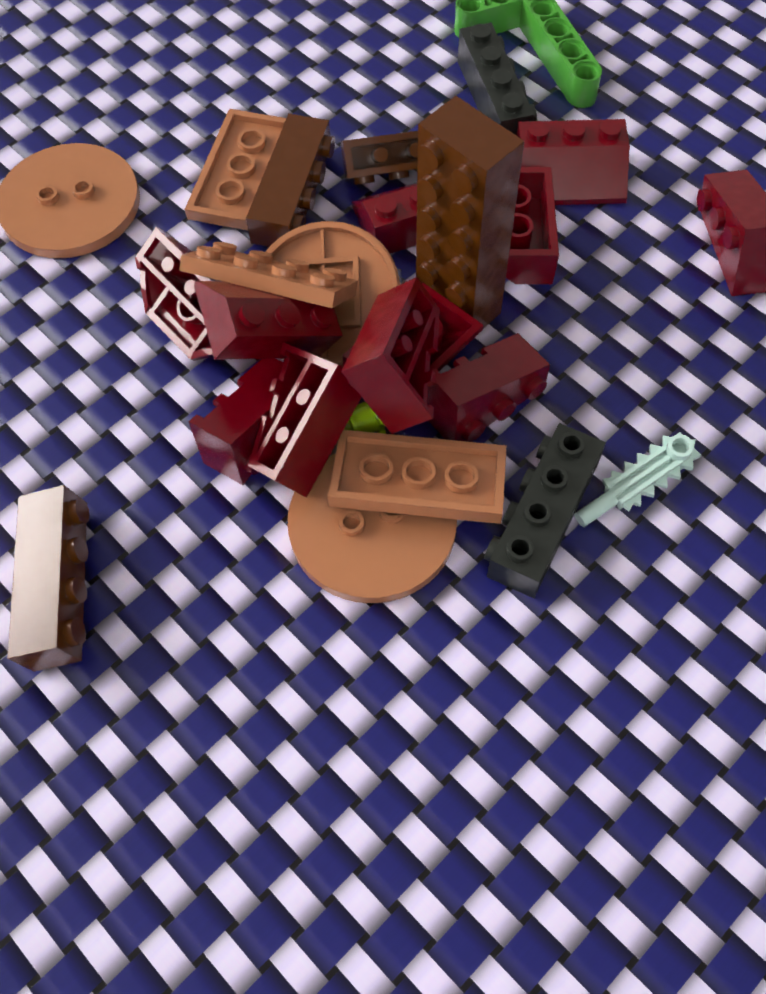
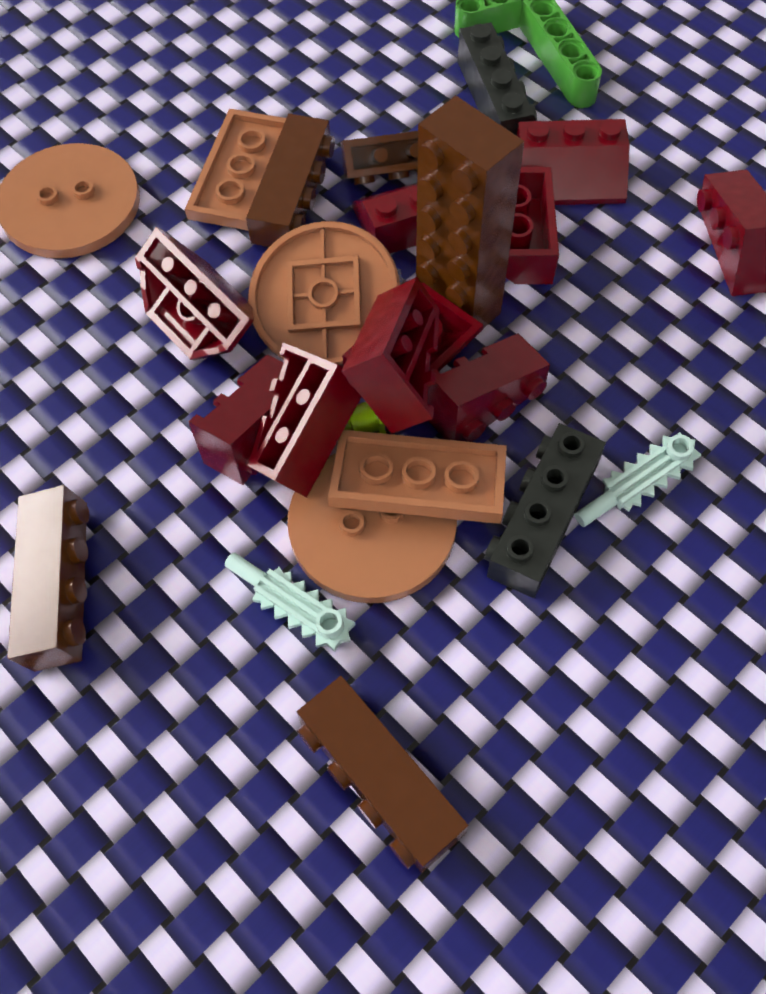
(256, 323): dark red slope -> none
(271, 276): nougat plate -> none
(291, 600): none -> light aqua piece
(382, 774): none -> reddish brown brick

